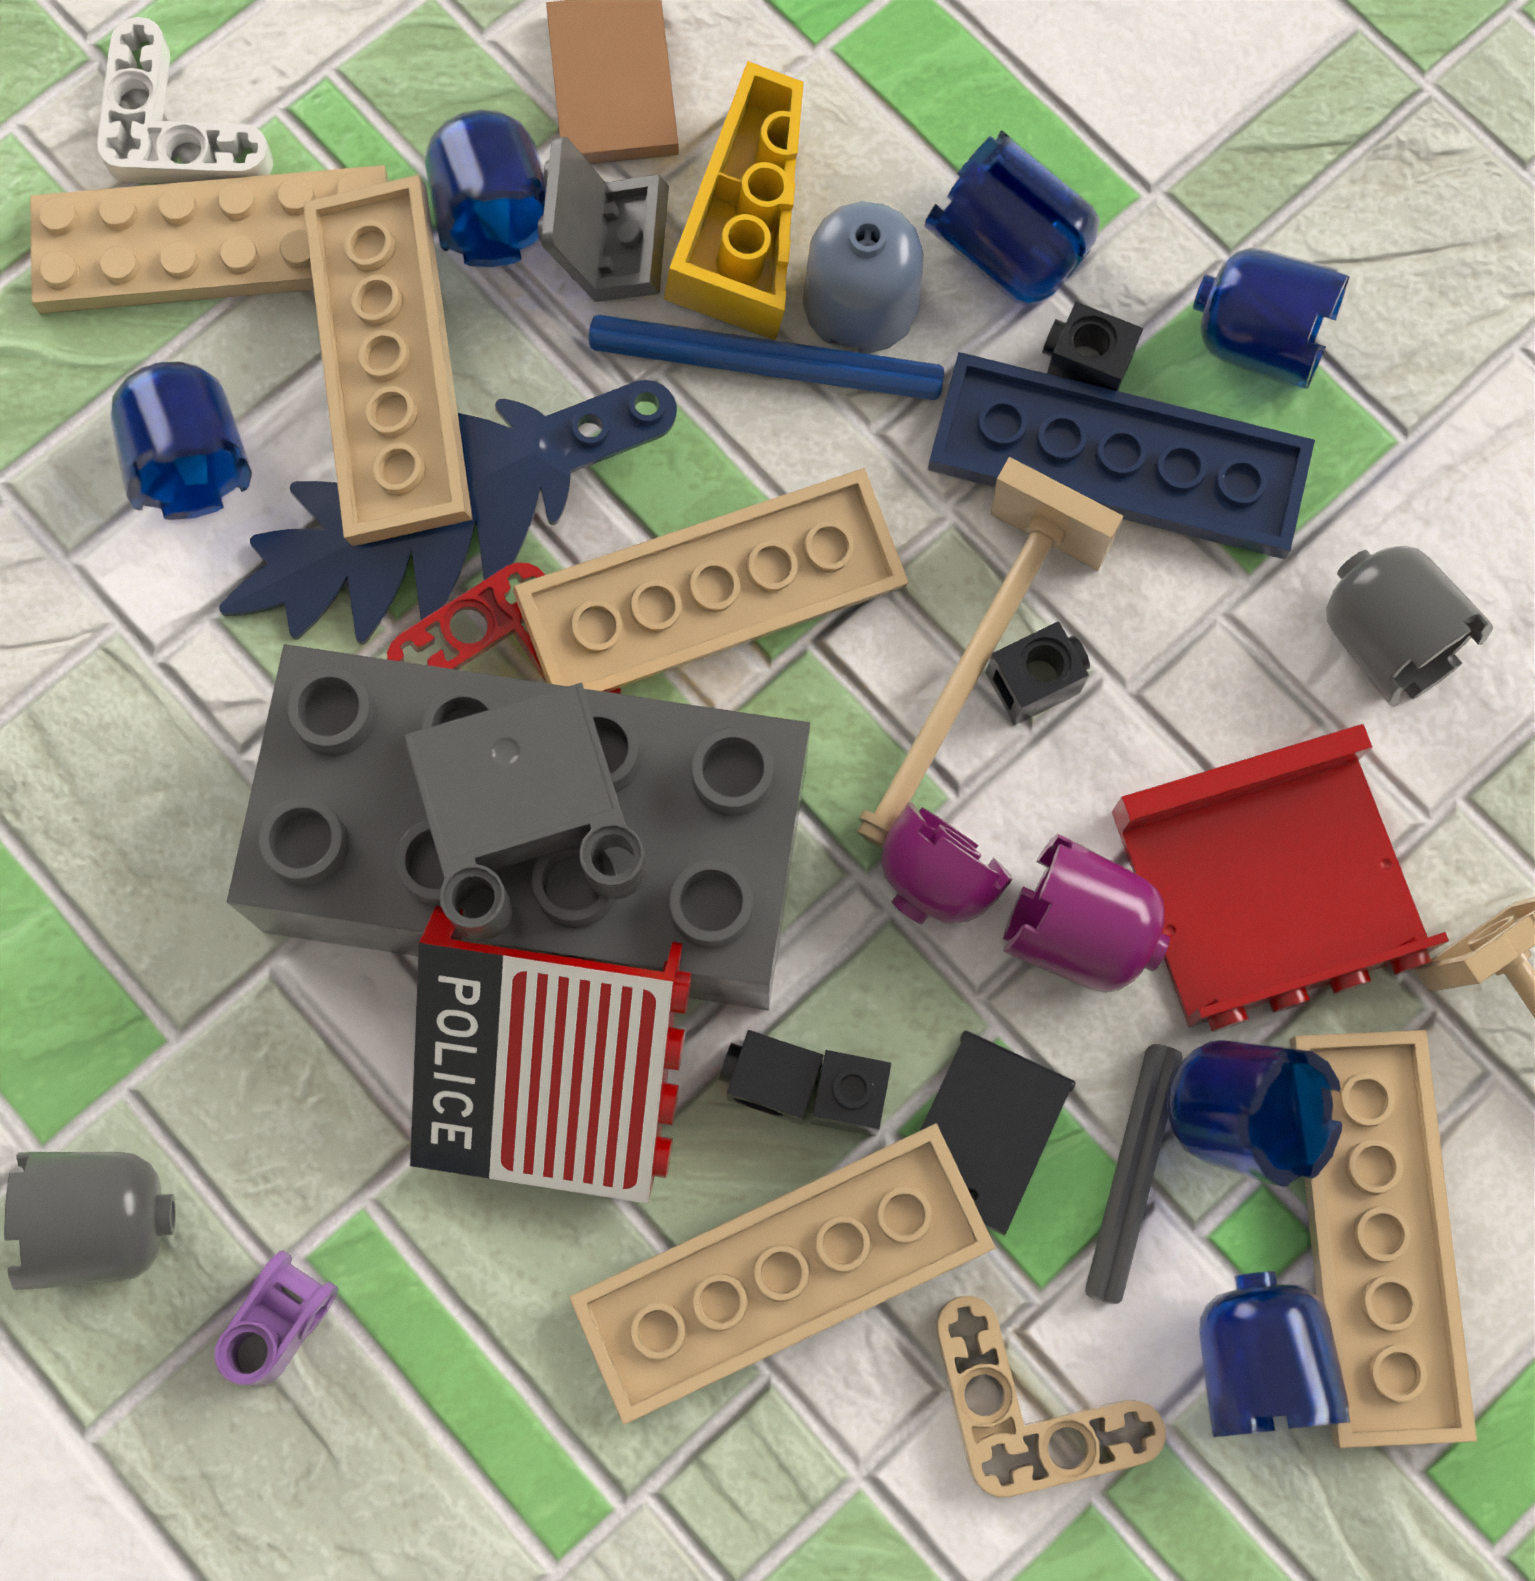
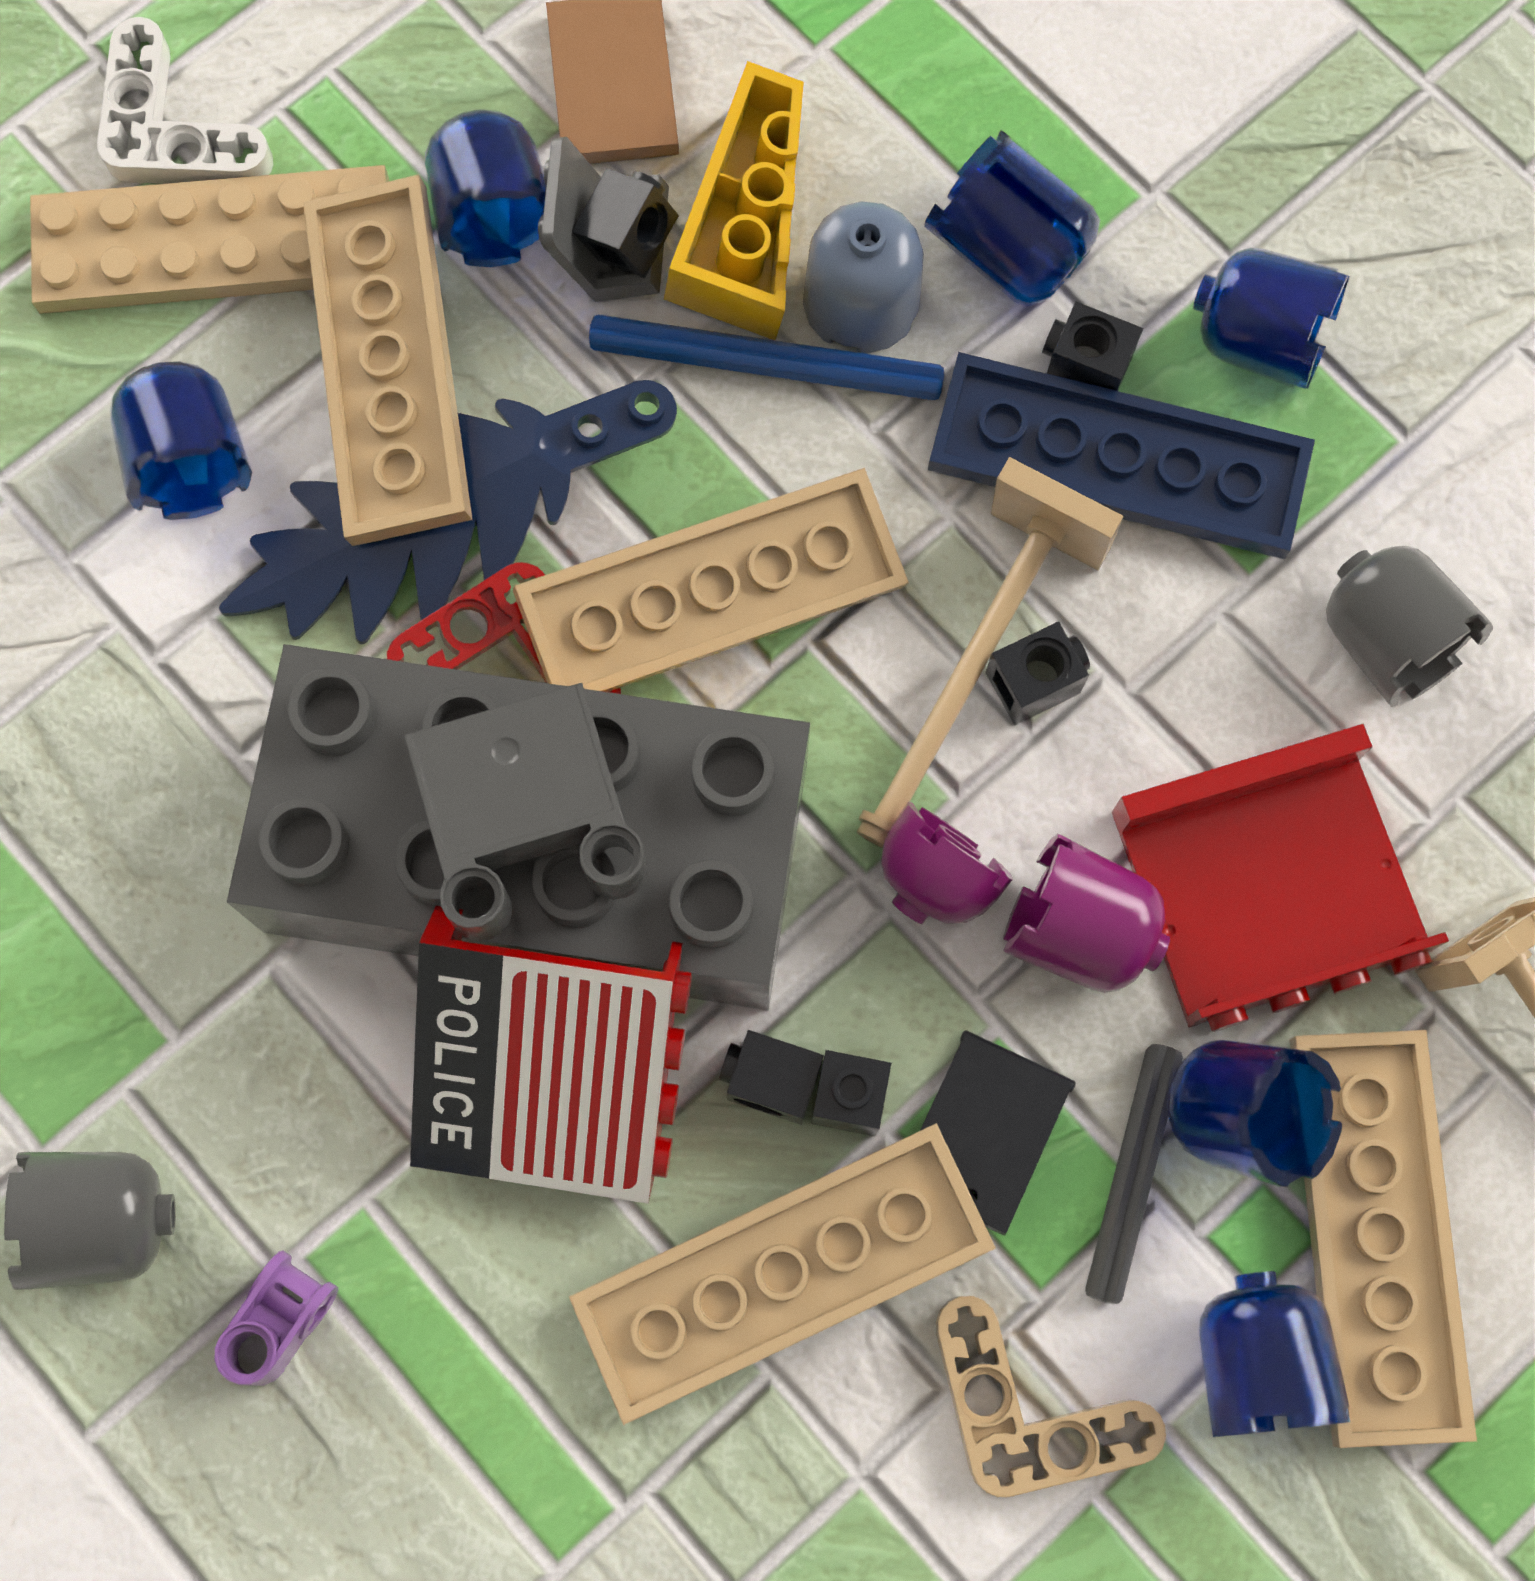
(626, 221): none -> black brick

